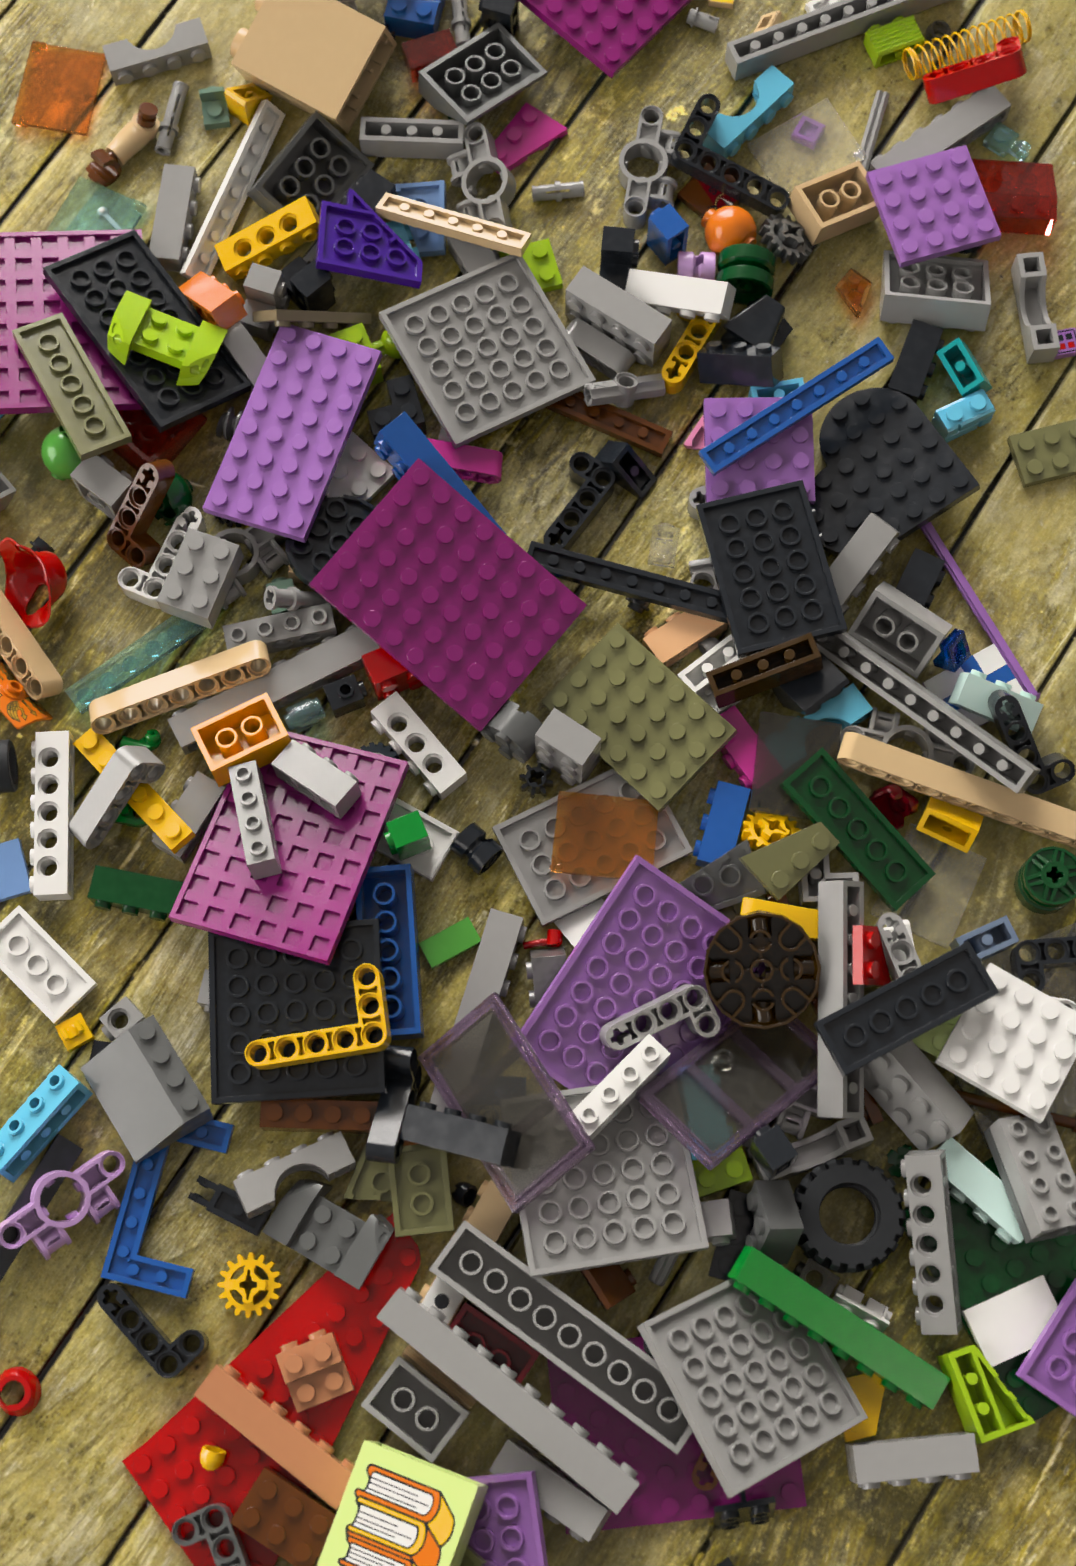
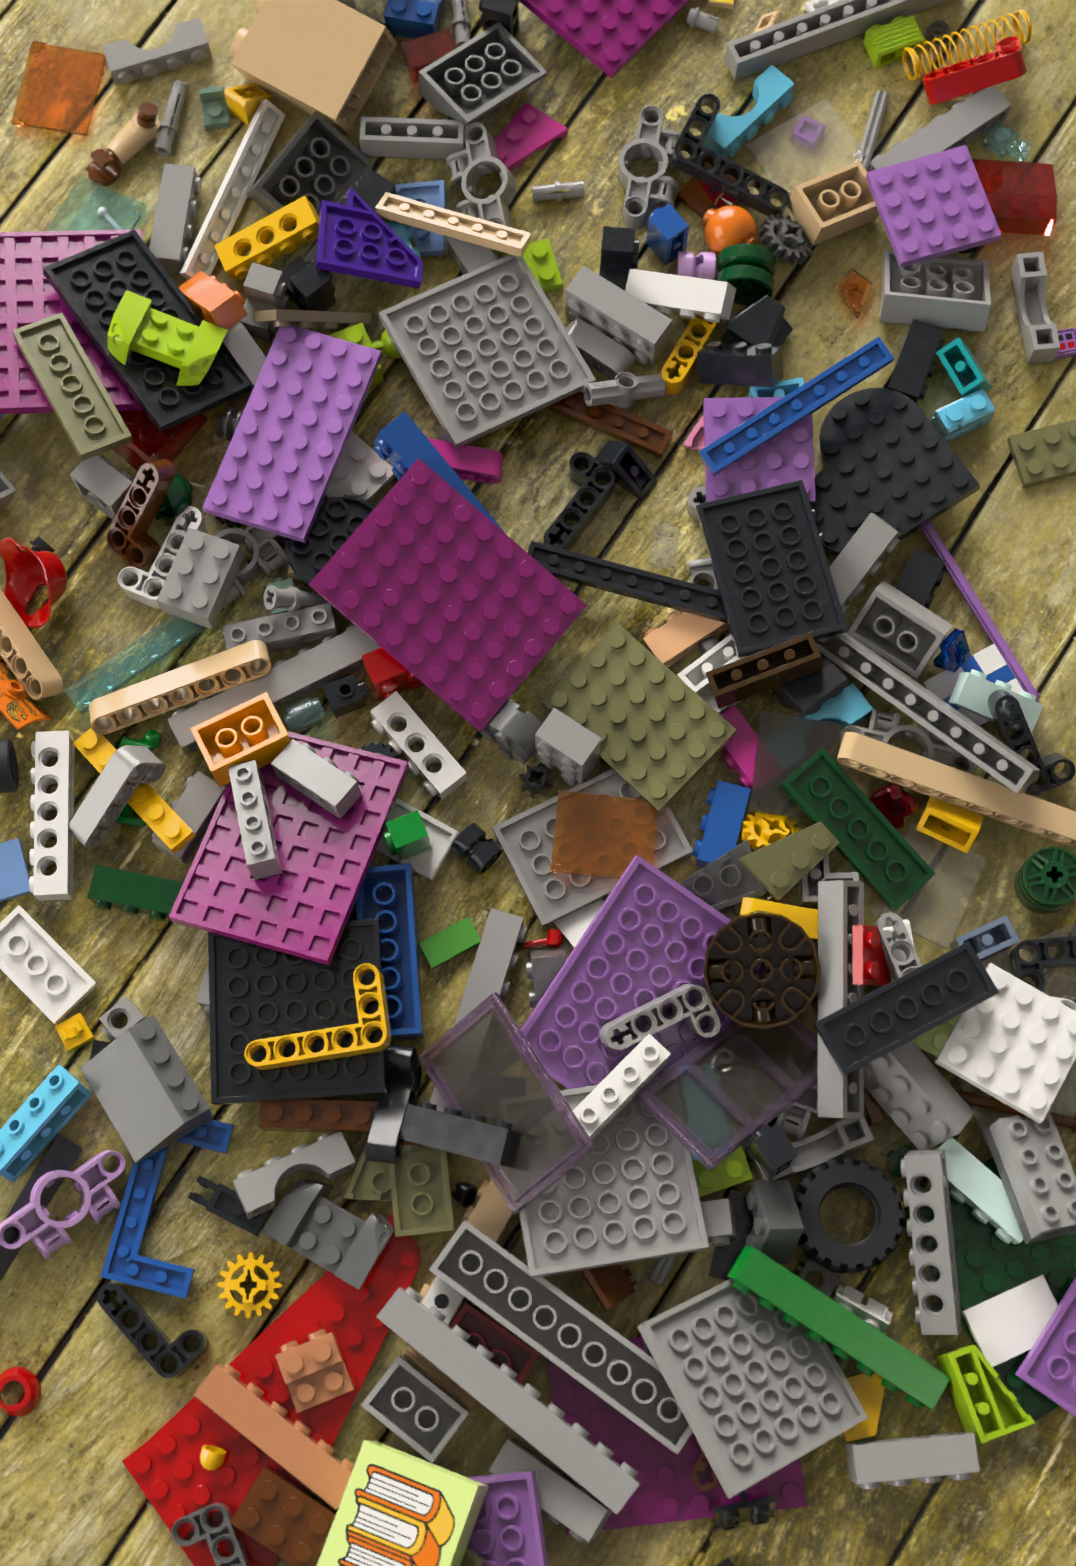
(59, 454): bright green brick -> none
(402, 398): black brick -> none
(637, 605): black plate -> none

